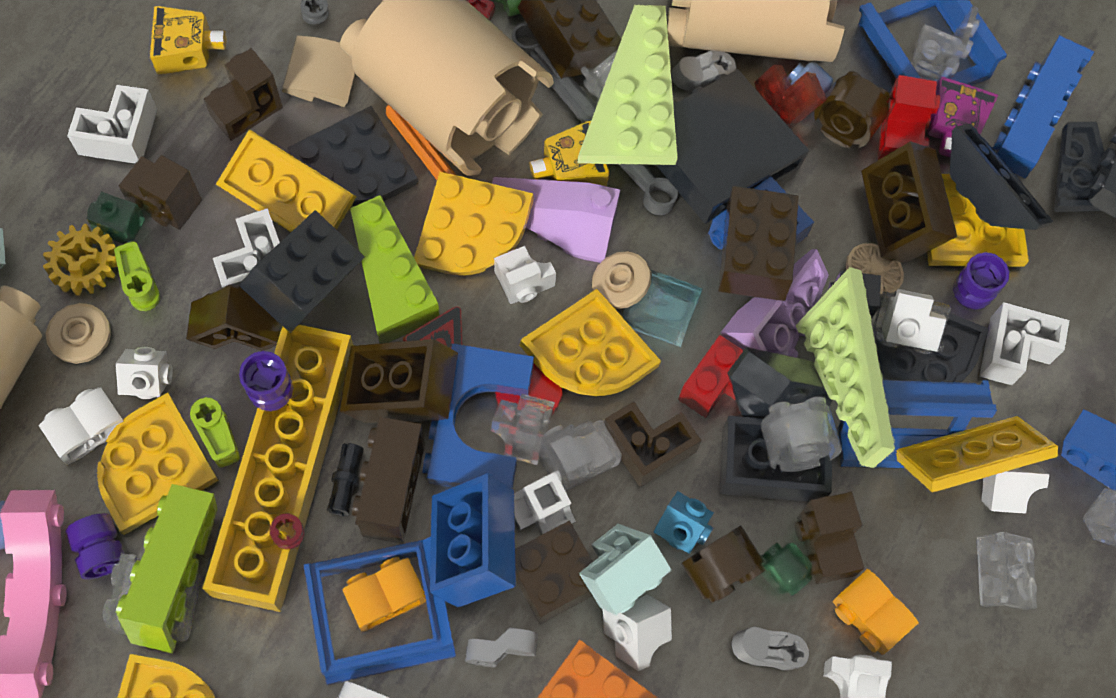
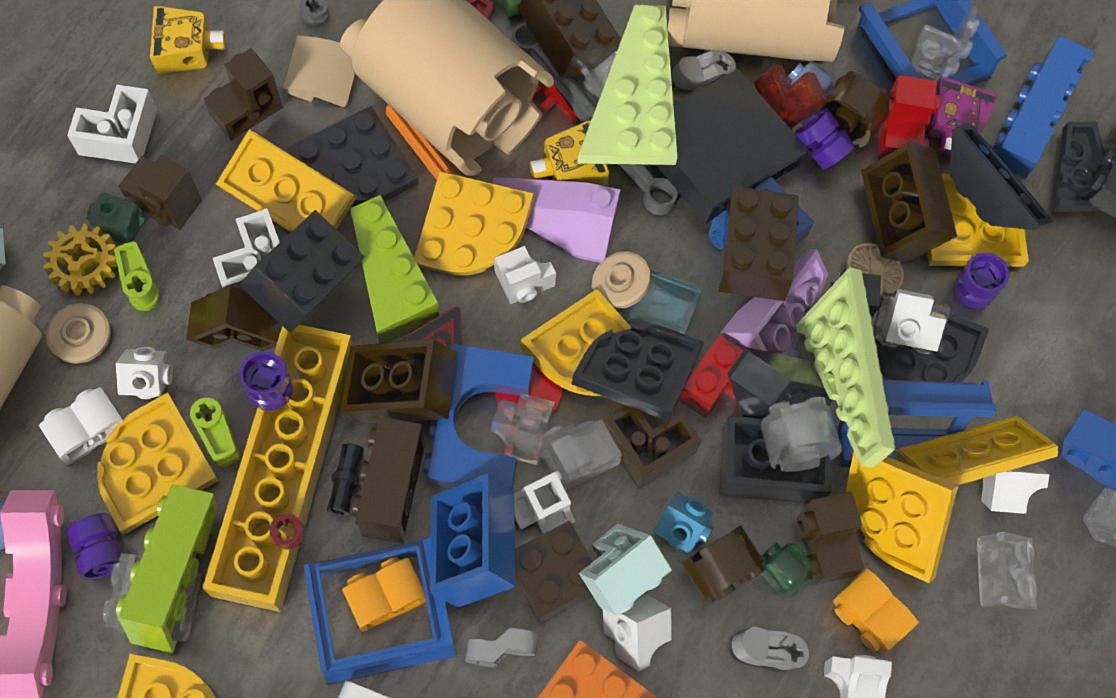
(554, 97): none -> red piece
(640, 367): none -> black plate
(825, 139): none -> dark purple wheel
(902, 514): none -> yellow plate
(1017, 336): white brick -> none

